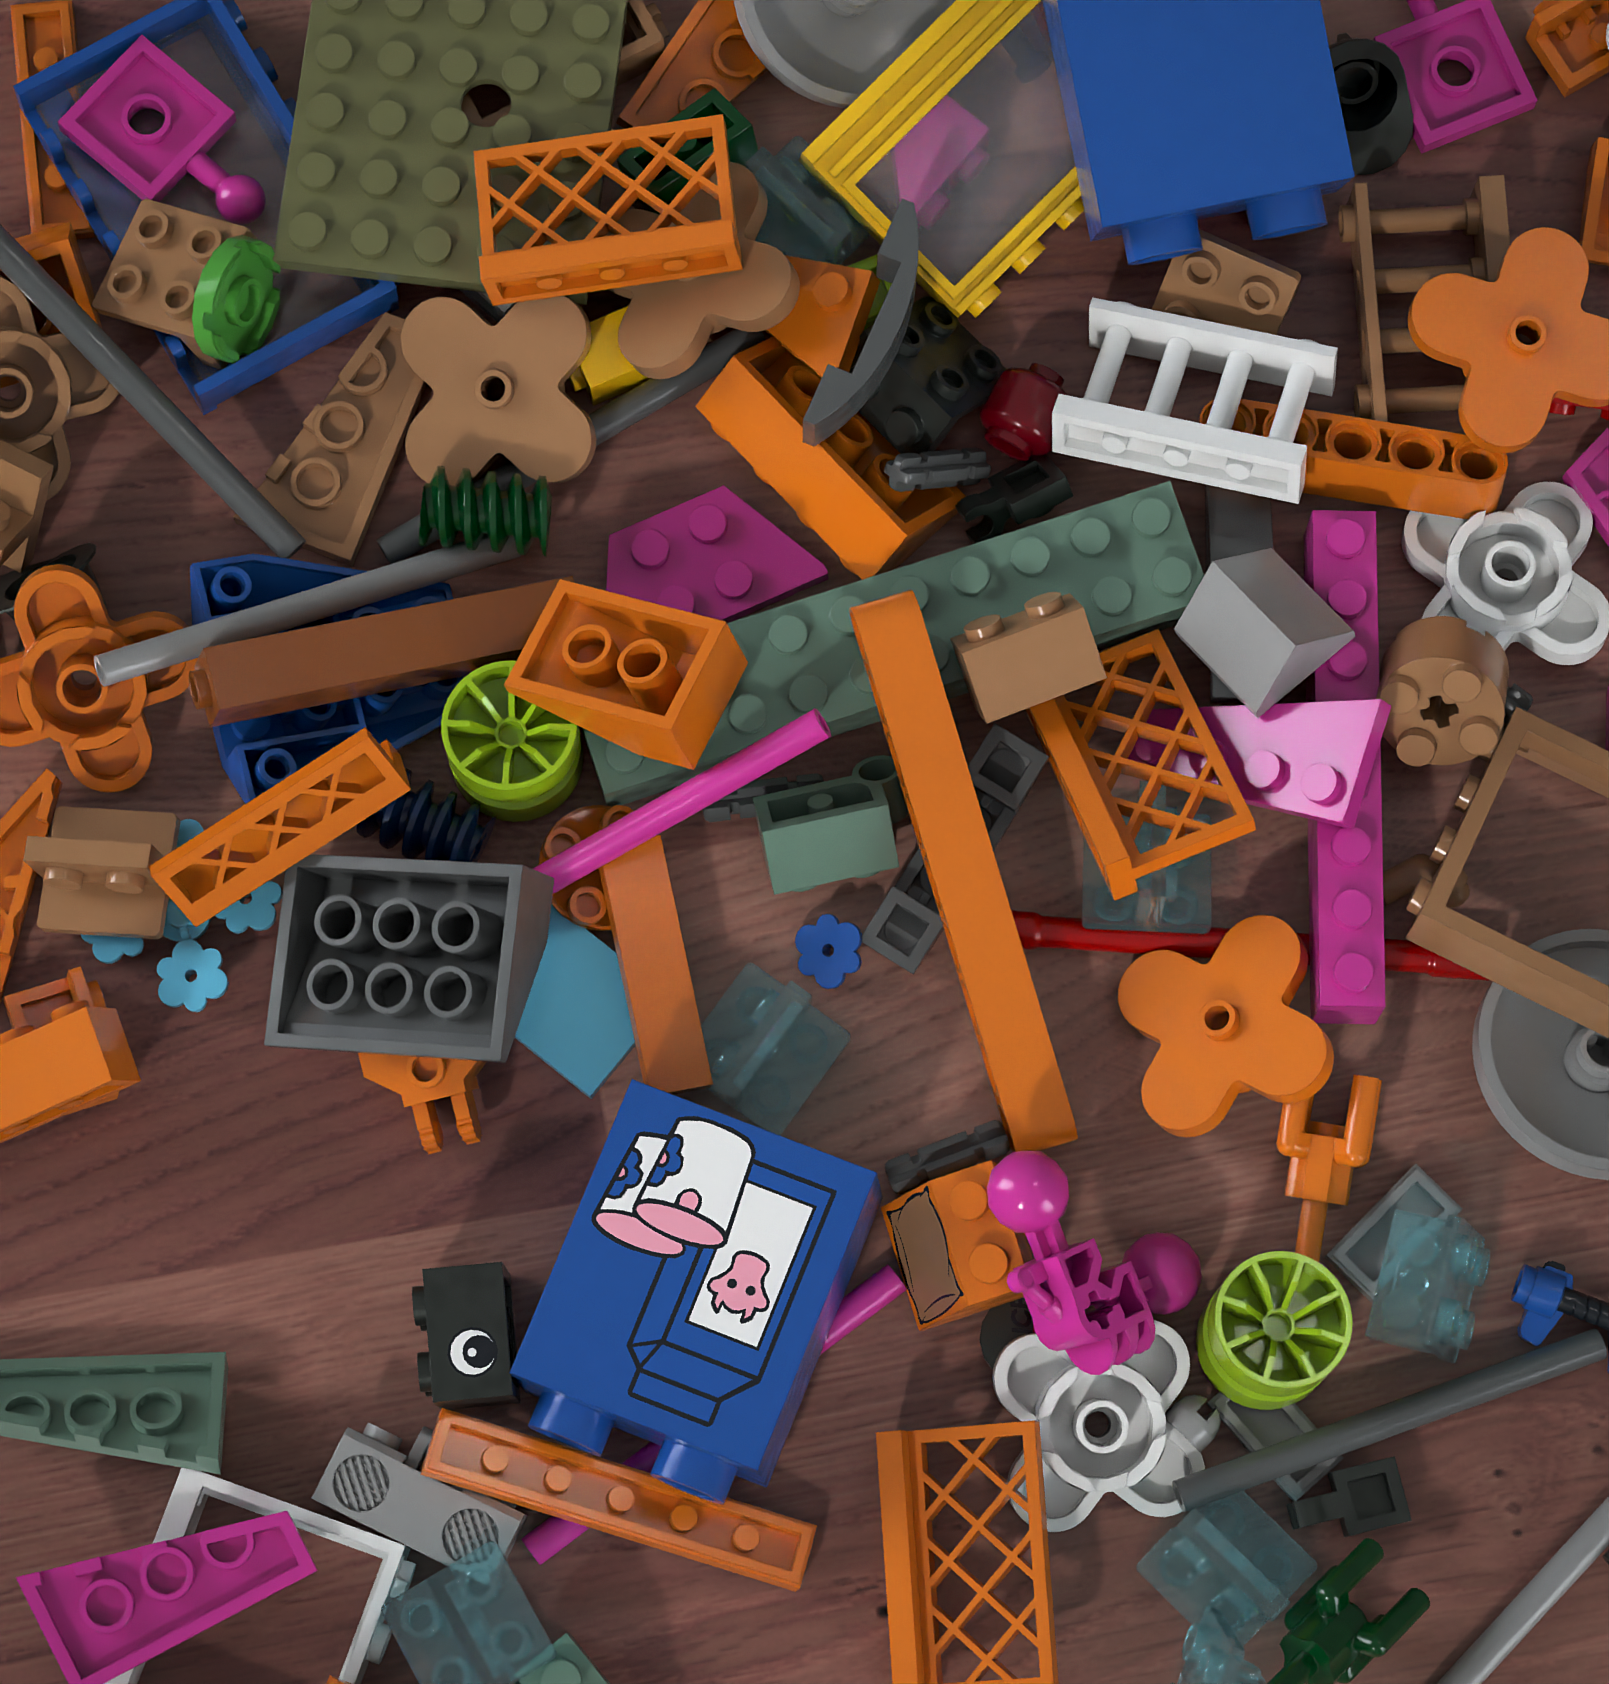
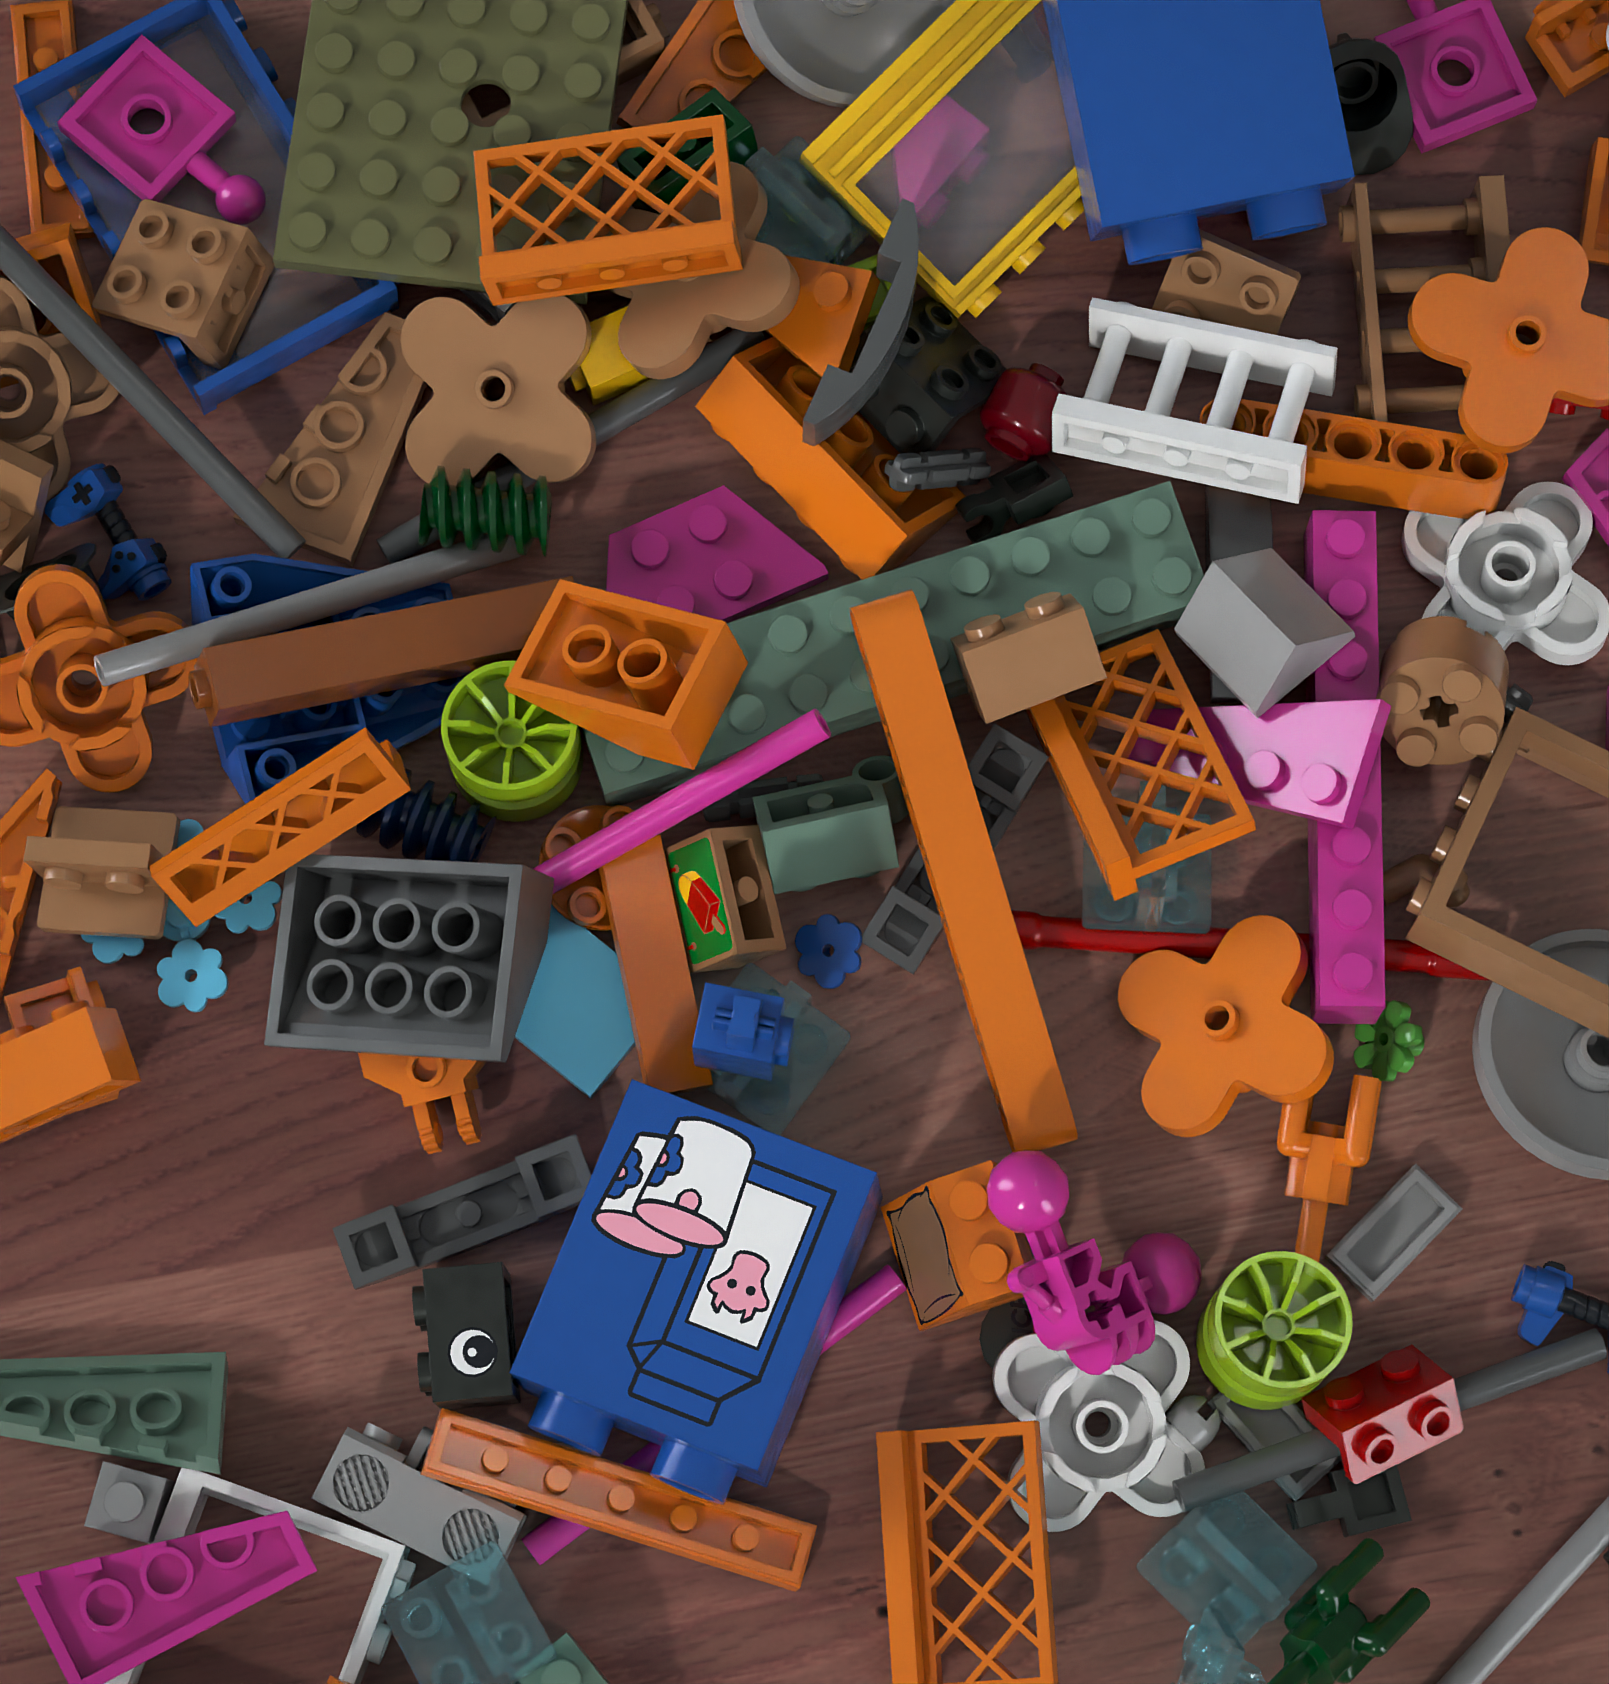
(128, 1502): none -> light grey brick
(133, 561): none -> blue piece
(236, 299): bright green tile -> none
(464, 1214): none -> dark grey slope
(724, 898): none -> medium nougat brick
(742, 1032): none -> blue hinge
(947, 1156): dark grey axle -> none
(1386, 1412): none -> red bracket
(1389, 1043): none -> bright green plant
(1428, 1285): clear light blue bracket -> none

